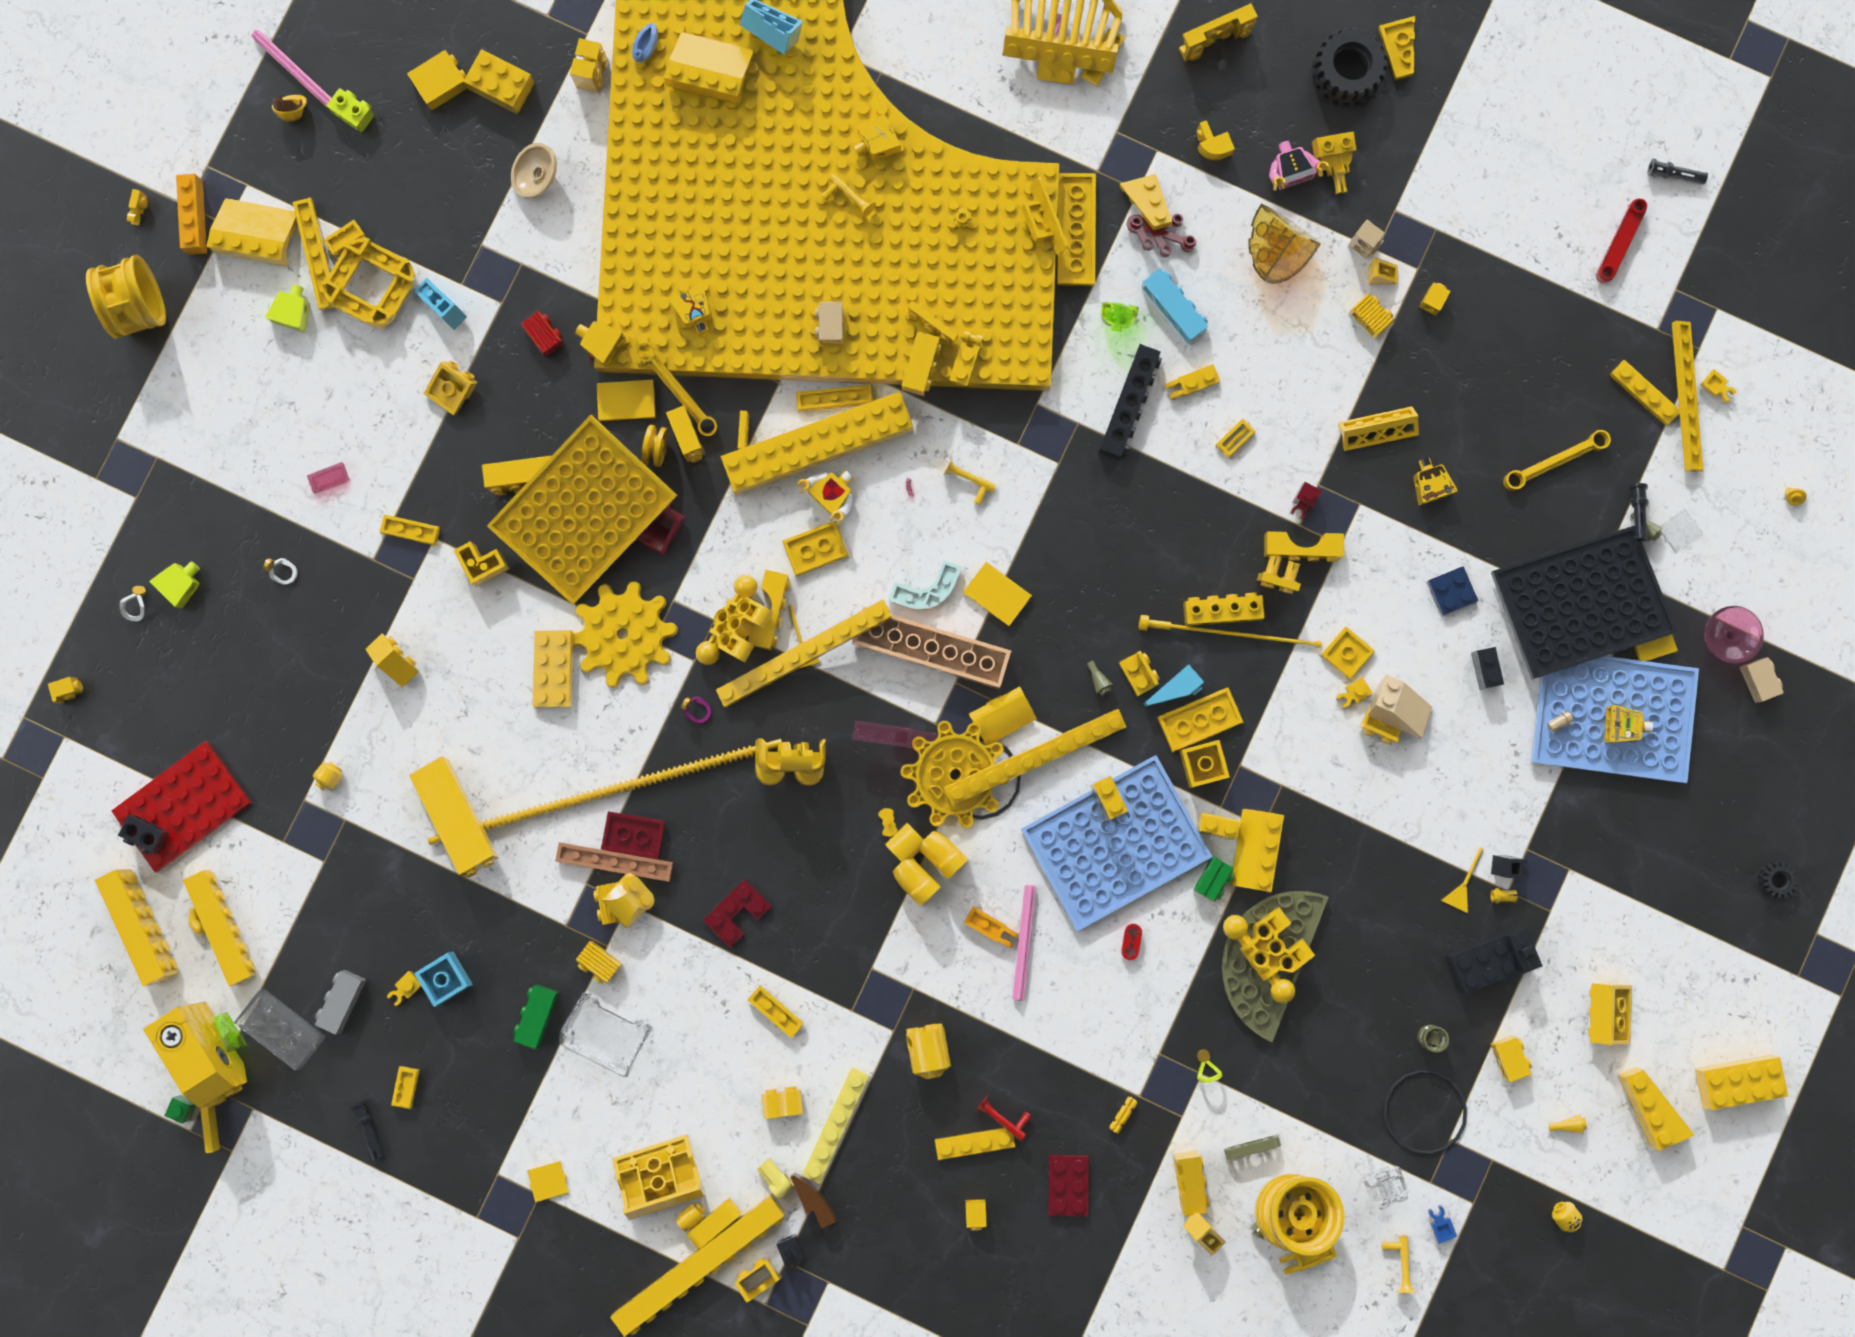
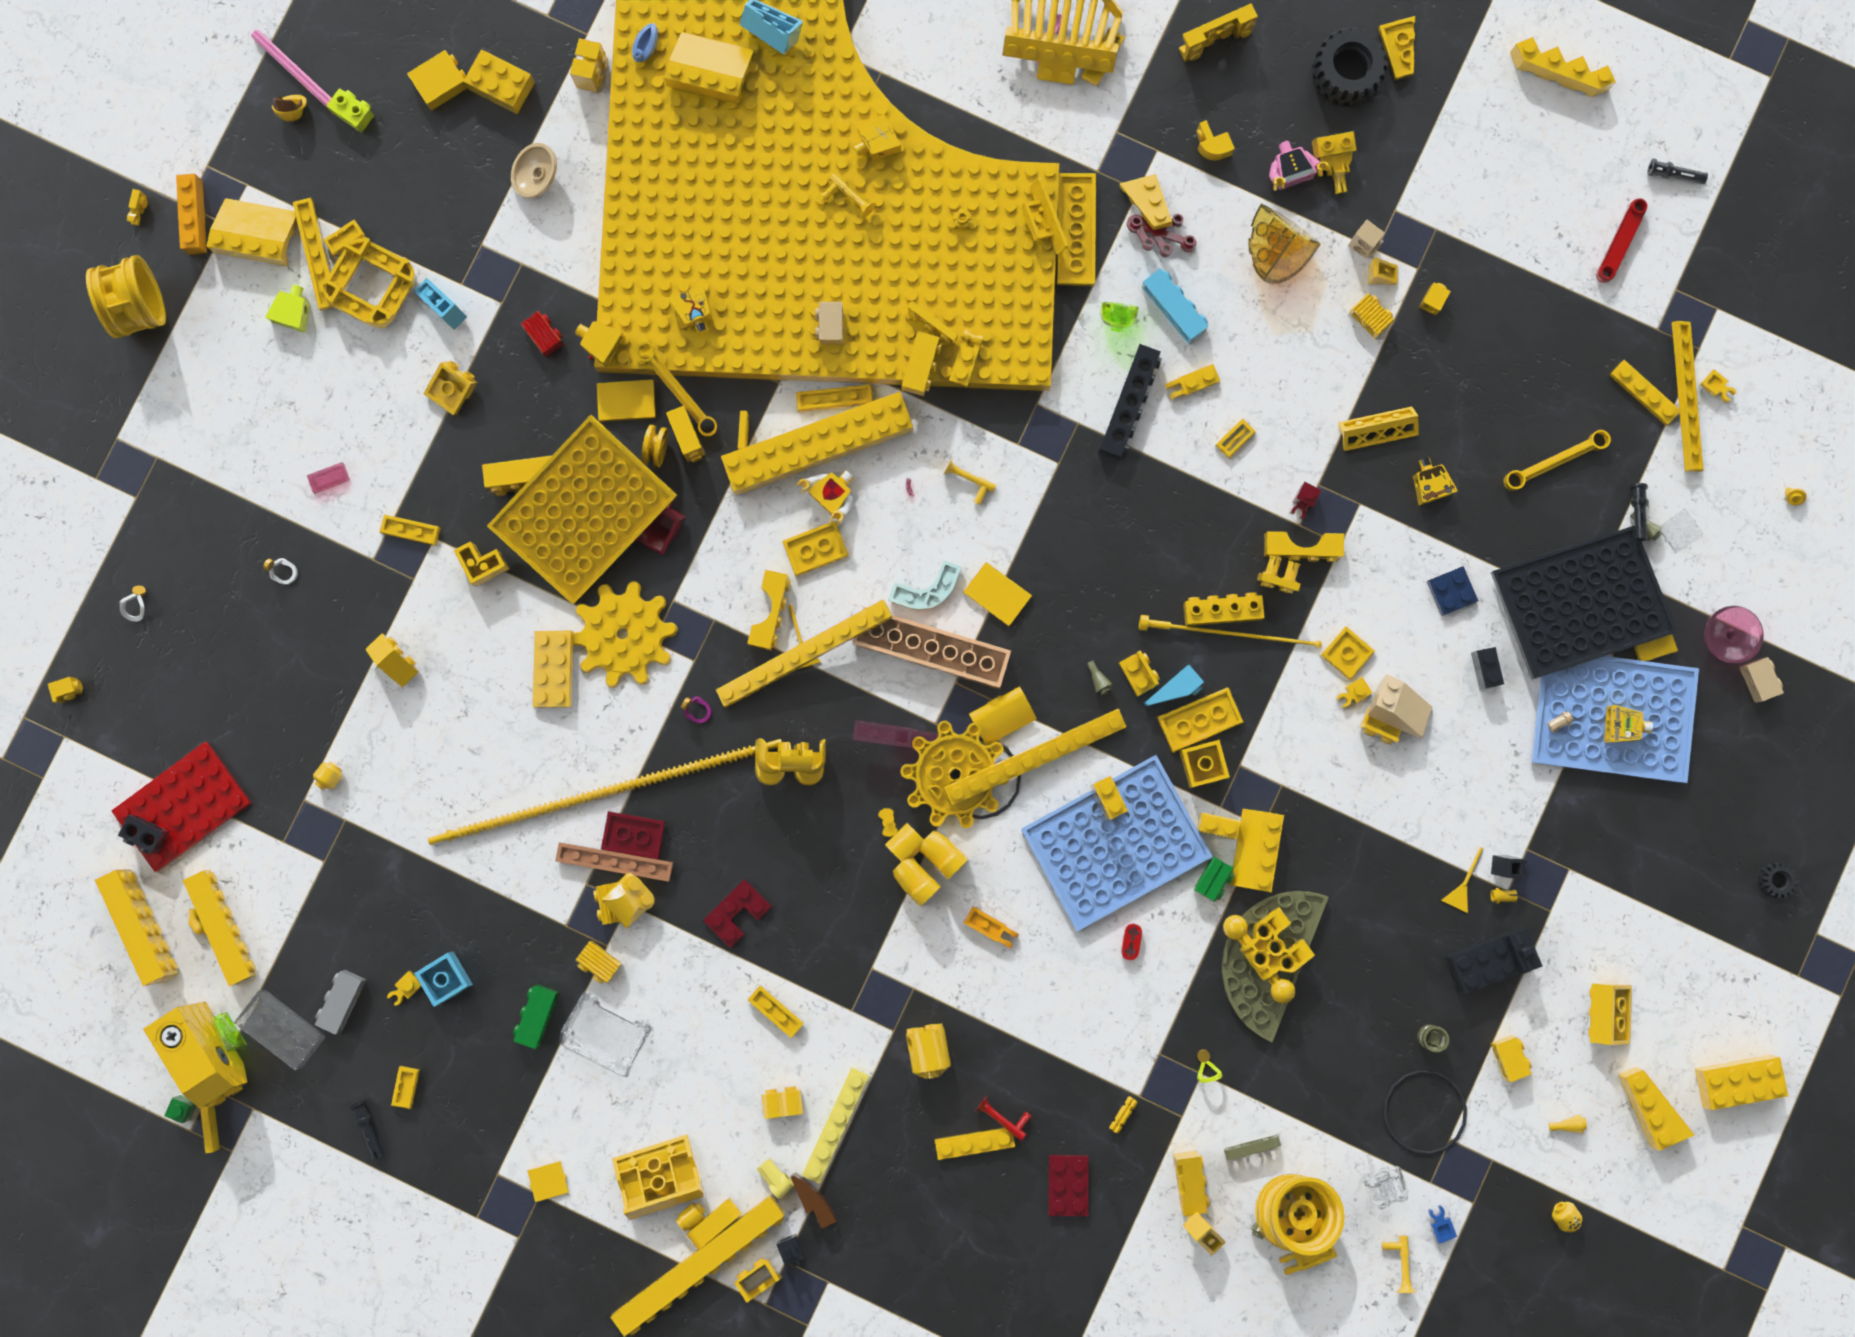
(177, 583): neon yellow torso -> none
(454, 817): yellow brick -> none
(734, 624): yellow connector -> none
(975, 1214): yellow brick -> none
(1024, 942): bright pink axle -> none
(1552, 66): none -> yellow brick

